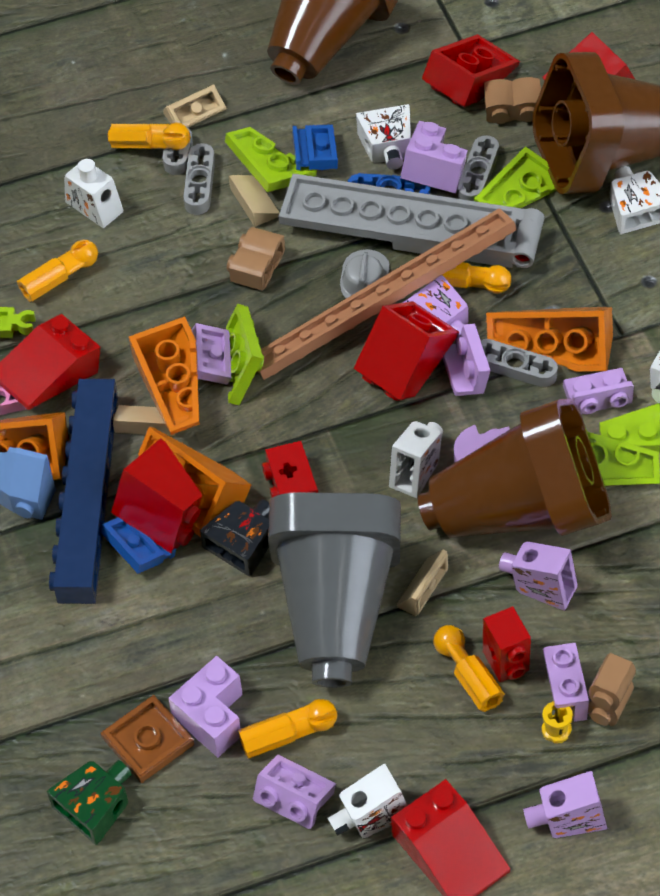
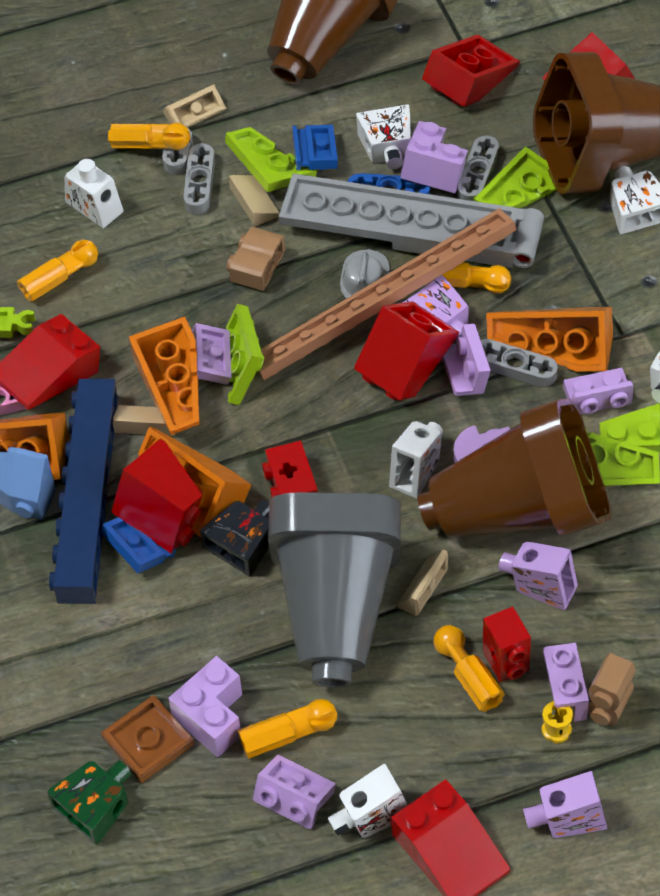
(511, 99): medium nougat brick -> none

